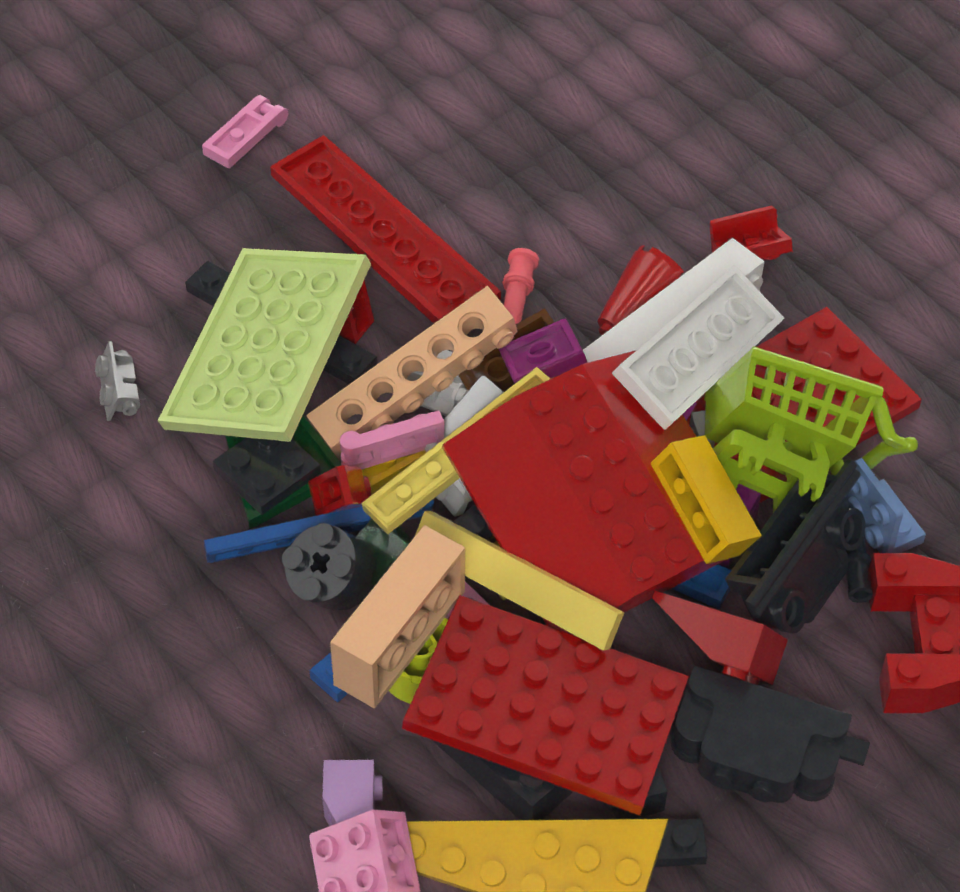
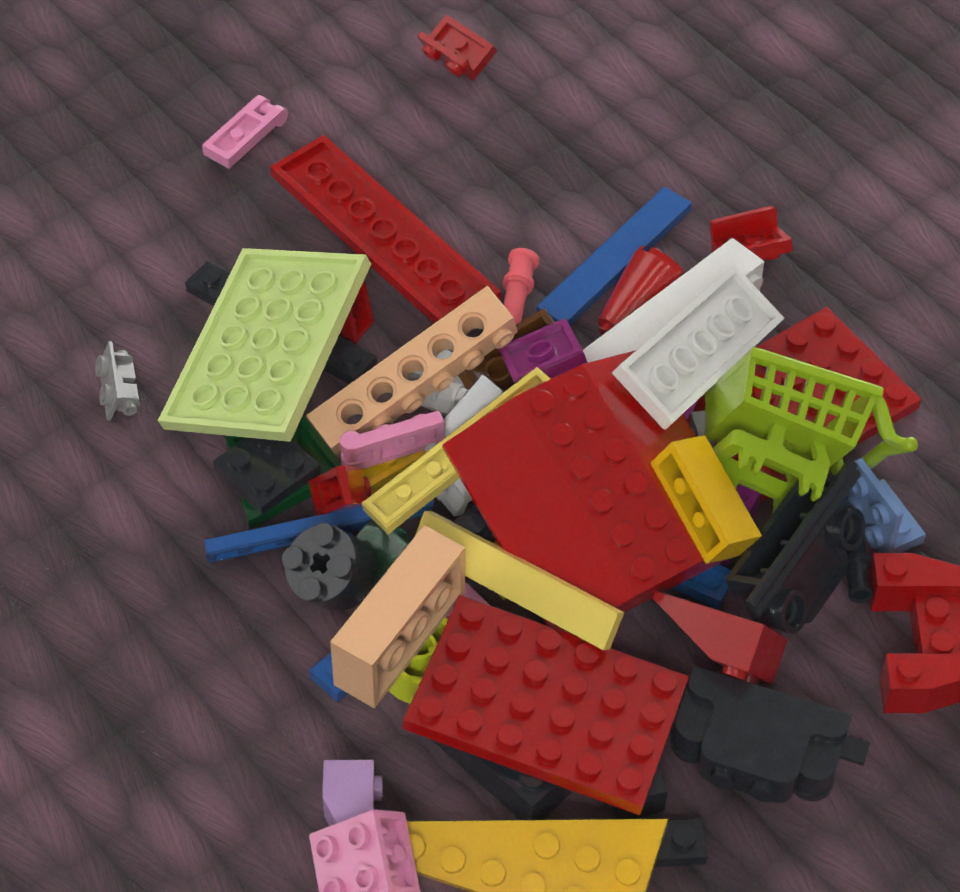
(457, 47): none -> red bracket
(609, 261): none -> blue tile

